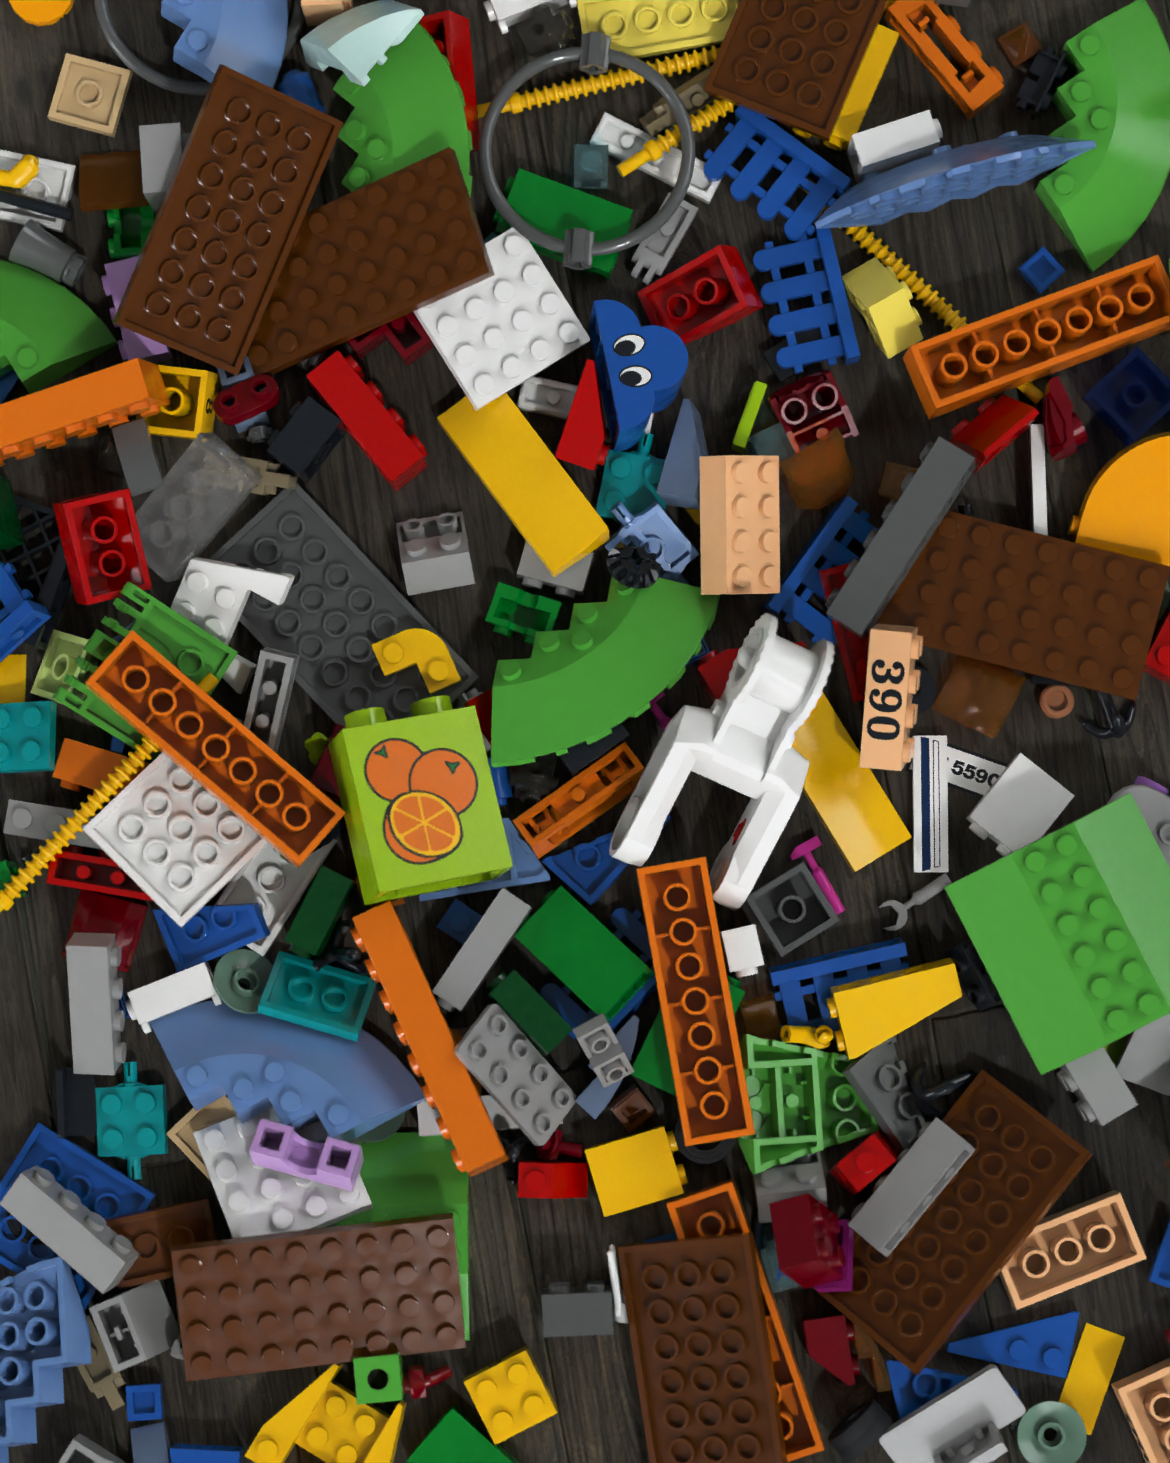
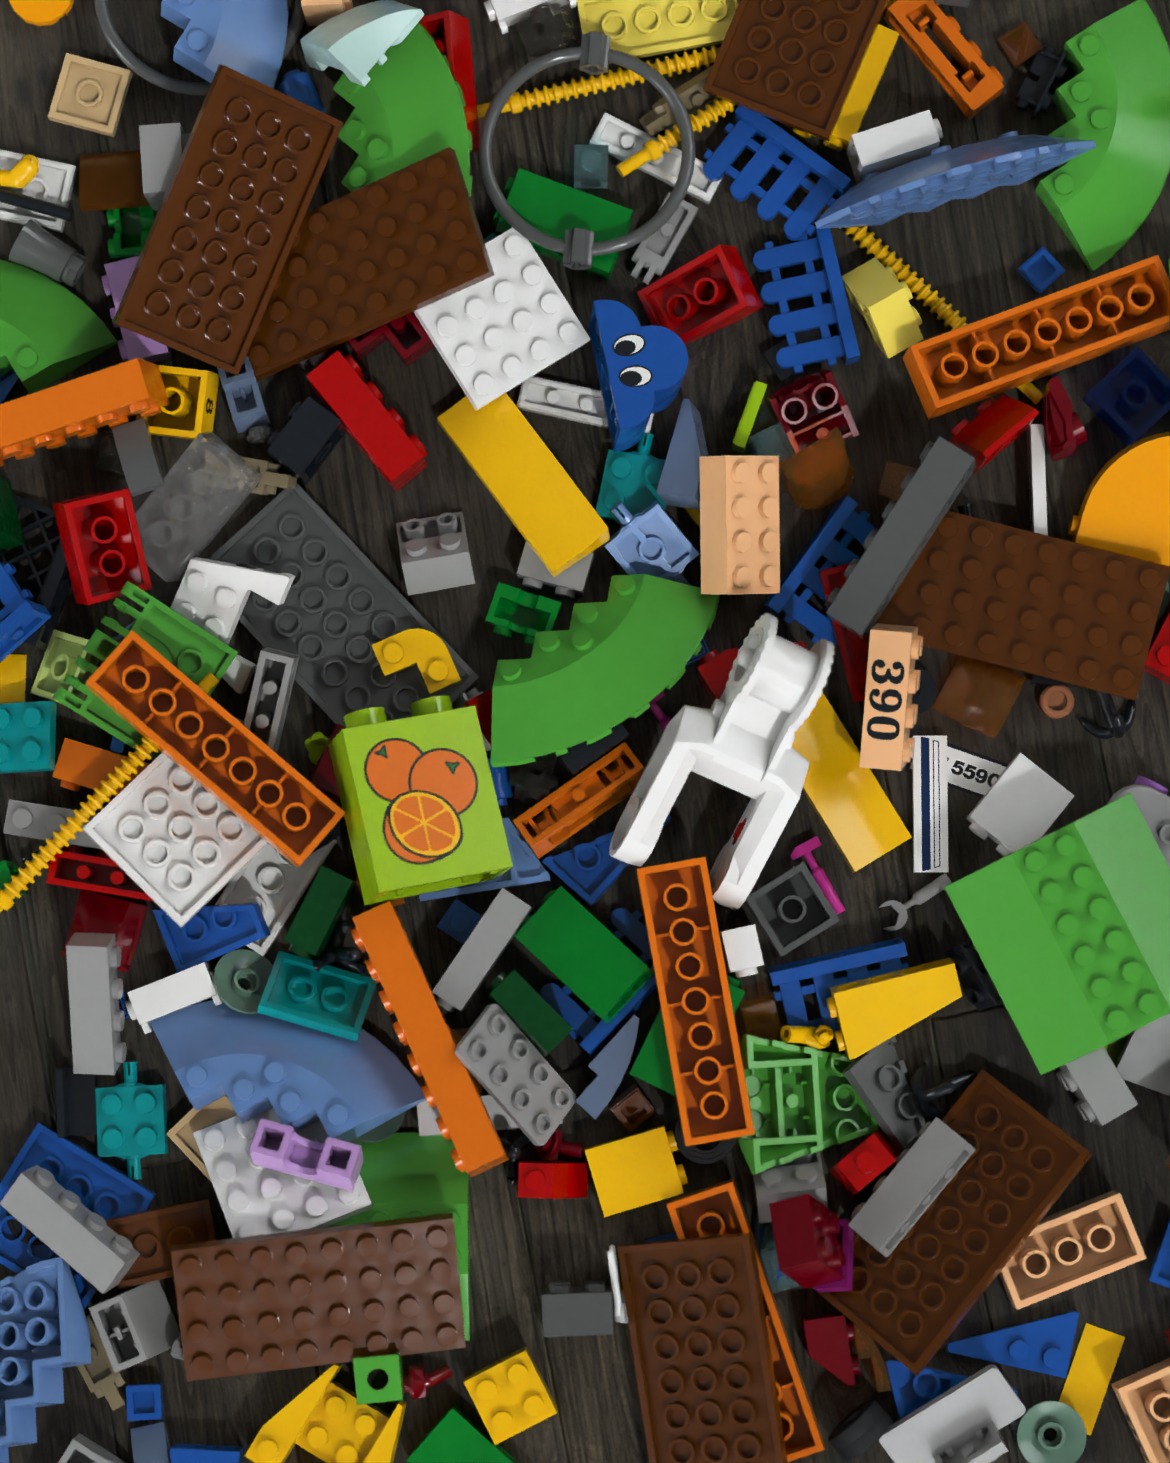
(247, 401): dark red plate -> none
(585, 427): red slope -> none
(603, 1050): light grey slope -> none
(624, 570): black gear -> none

